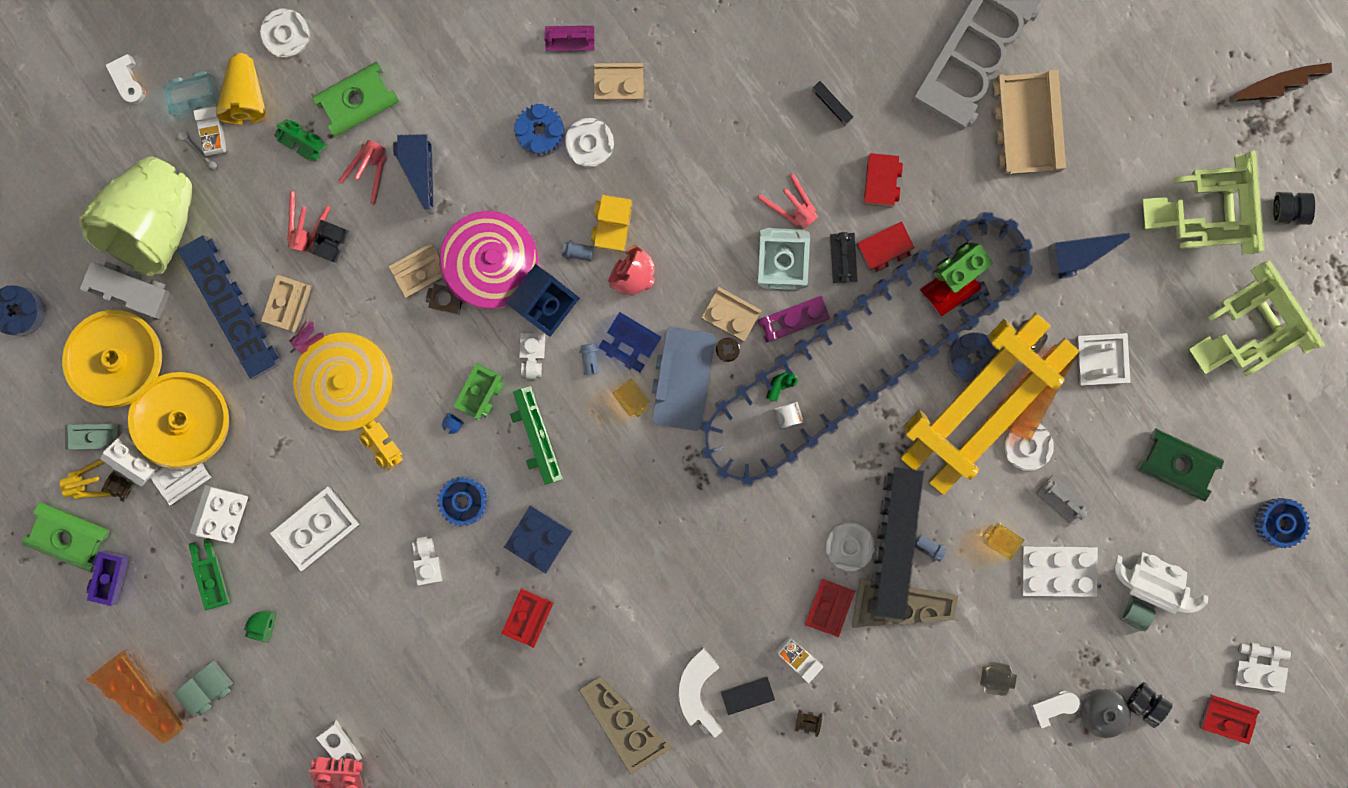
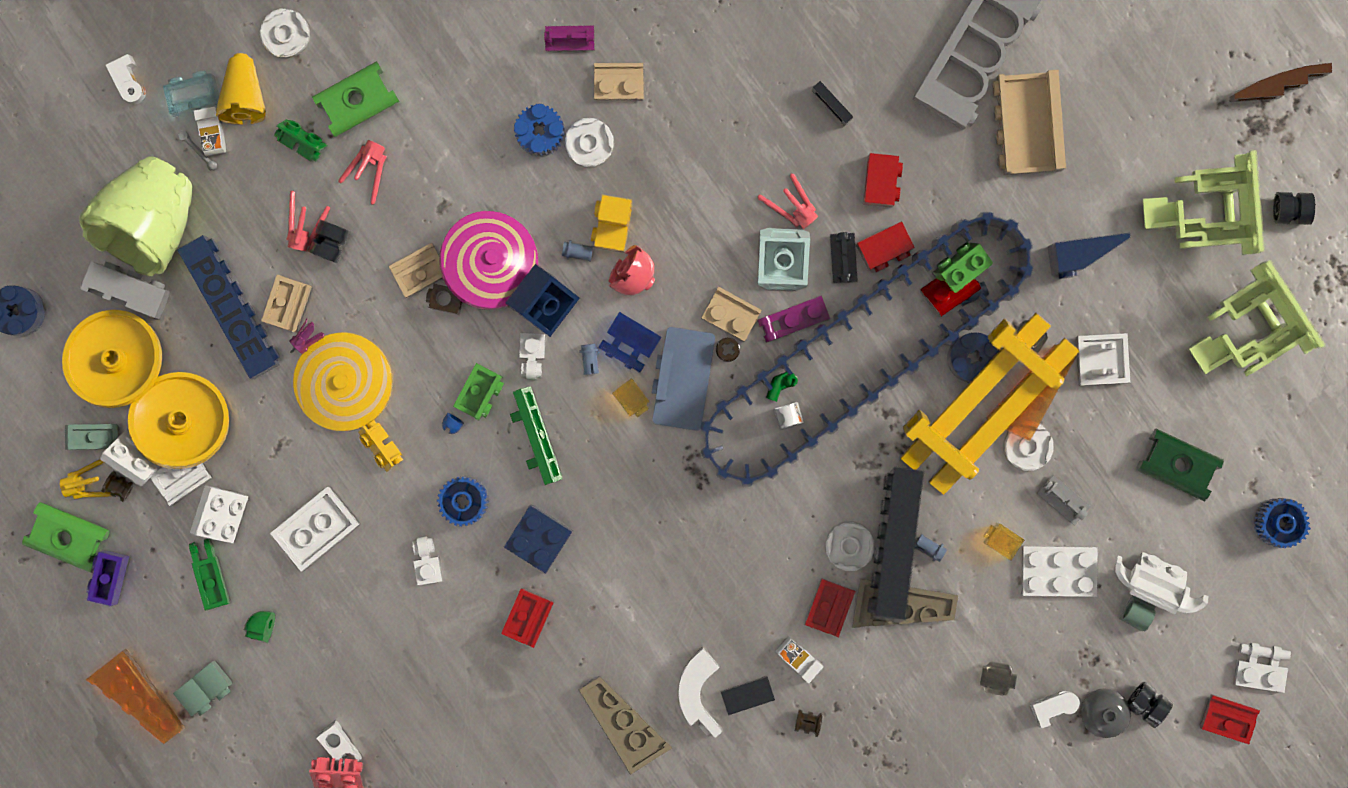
(416, 160): dark blue slope -> none

